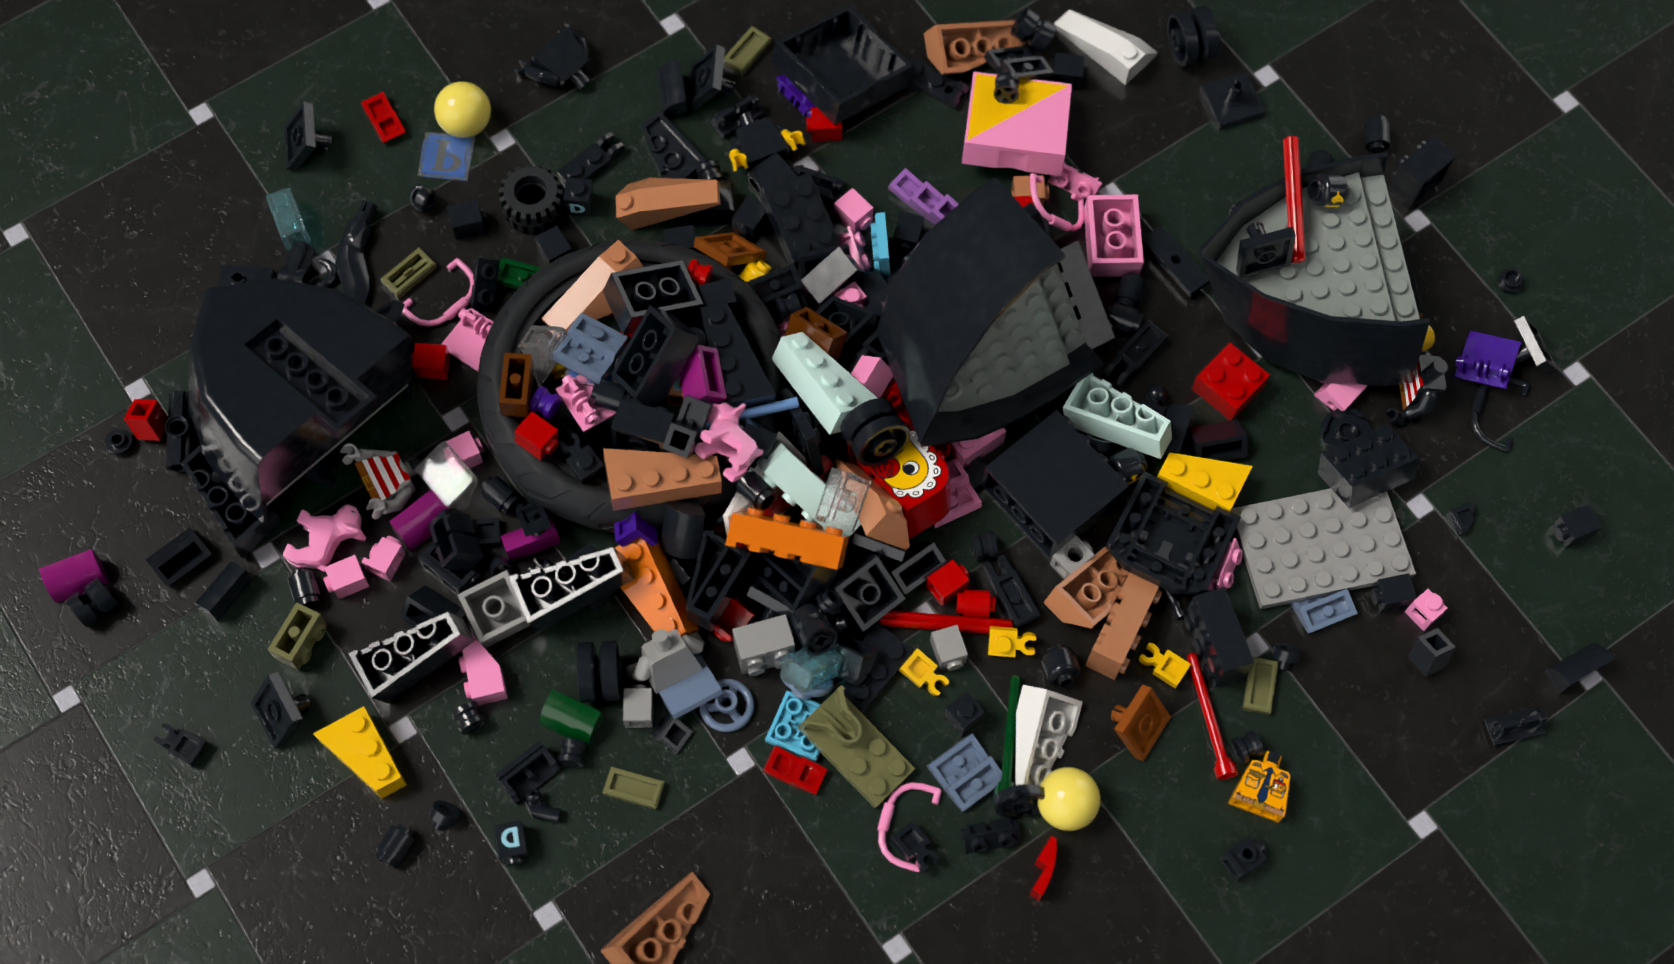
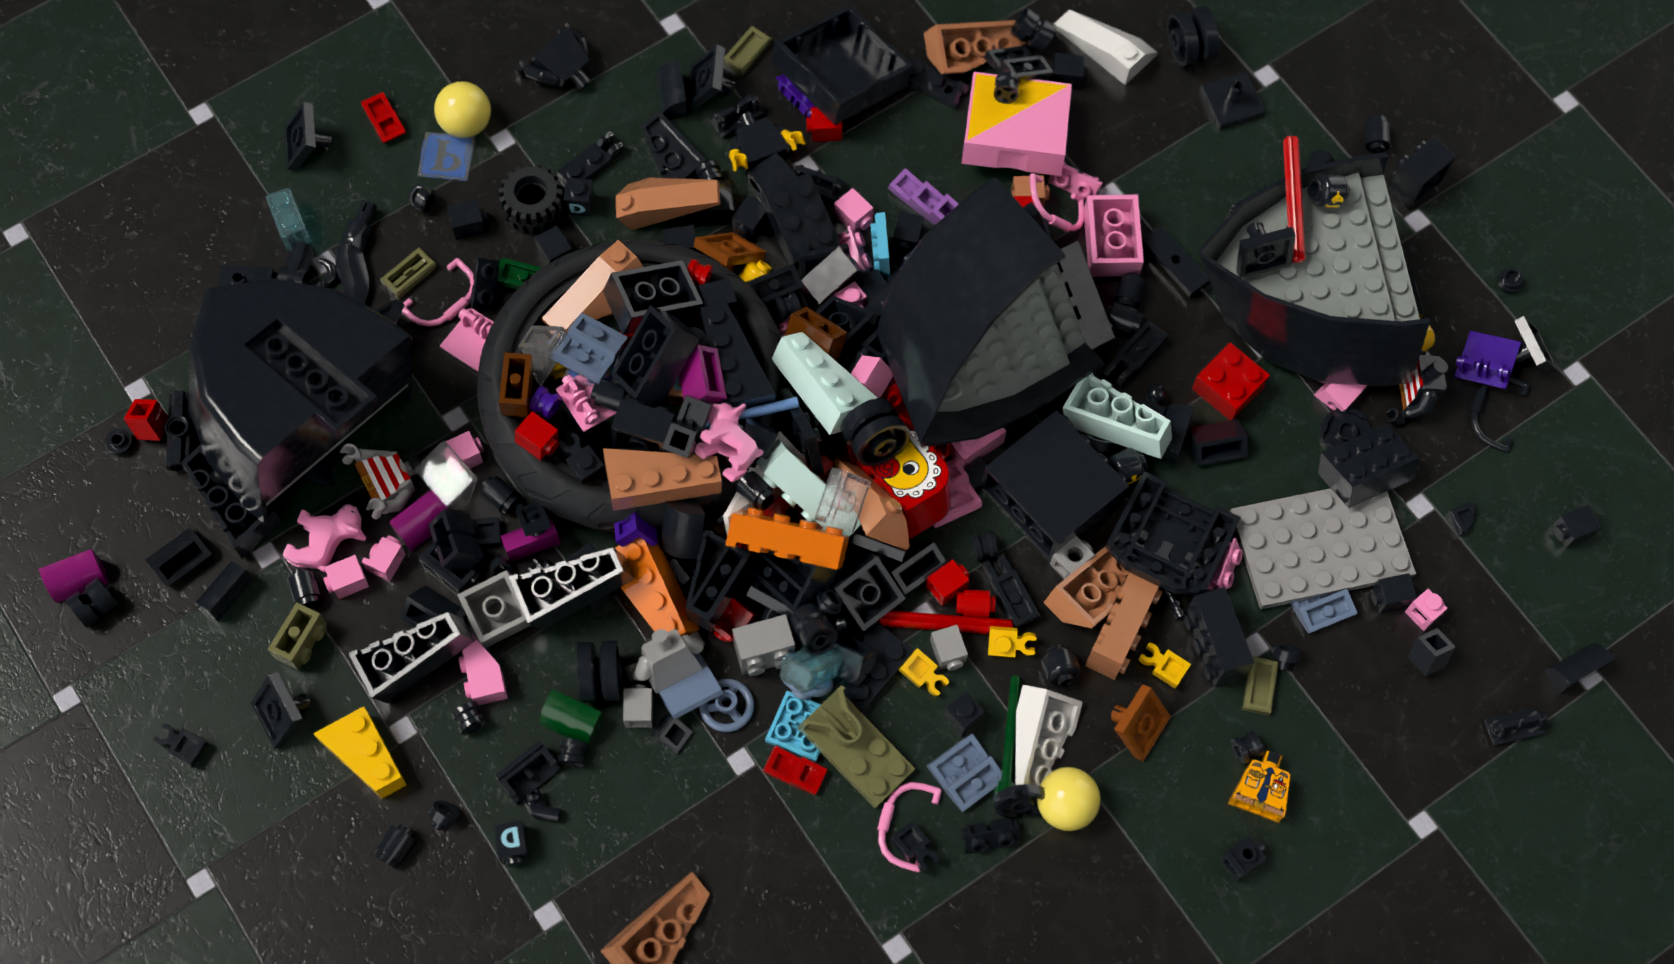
(430, 361): red brick -> none
(633, 788): olive tile -> none
(1045, 862): red slope -> none
(1204, 479): yellow wedge -> none
(1224, 766): red piece -> none

